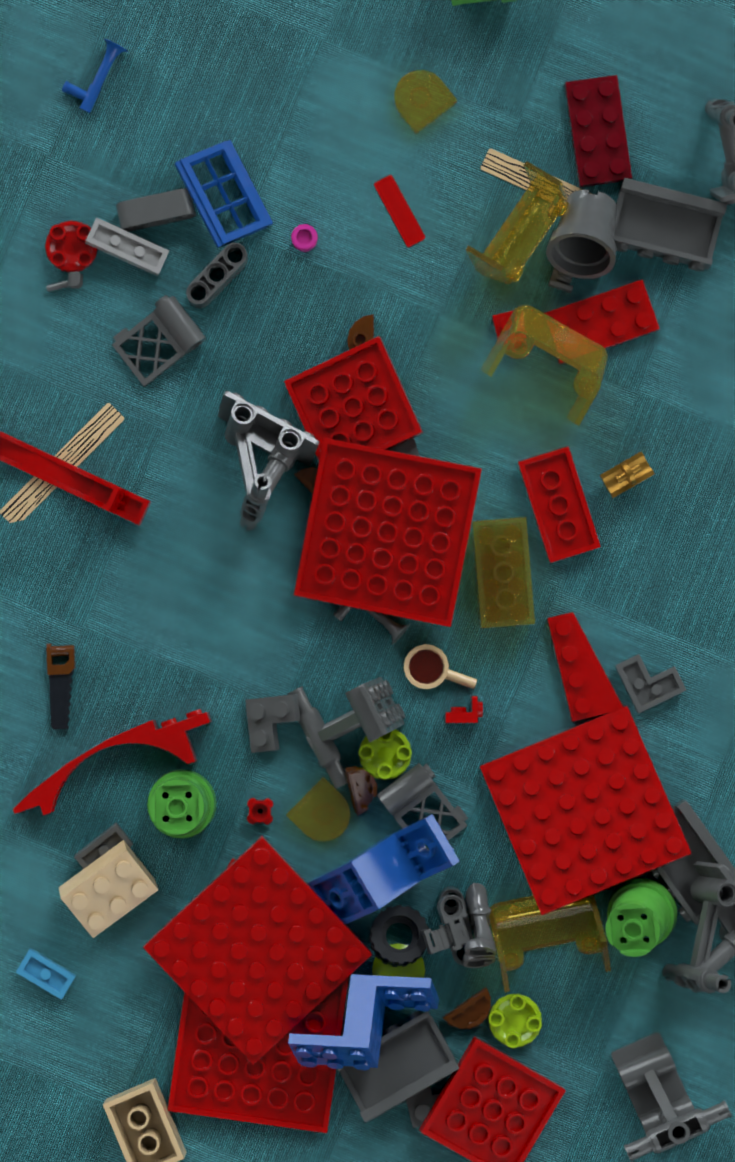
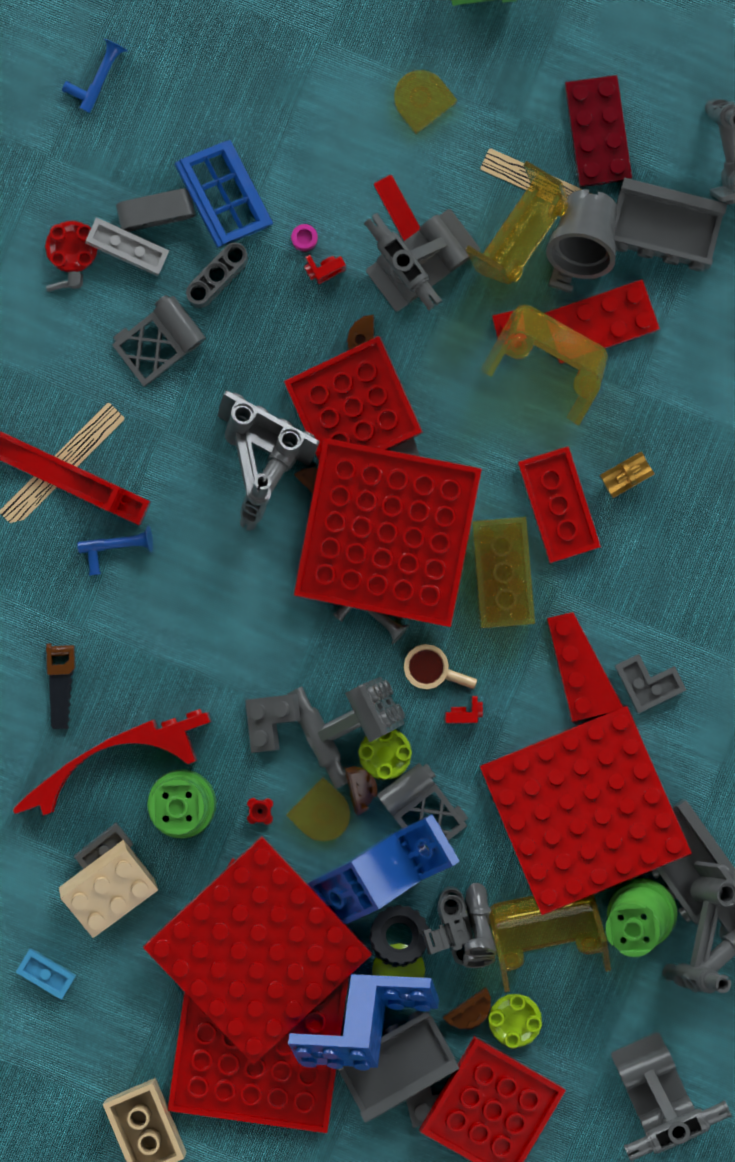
(92, 546): none -> blue piece
(329, 268): none -> red bracket
(419, 262): none -> dark grey plate

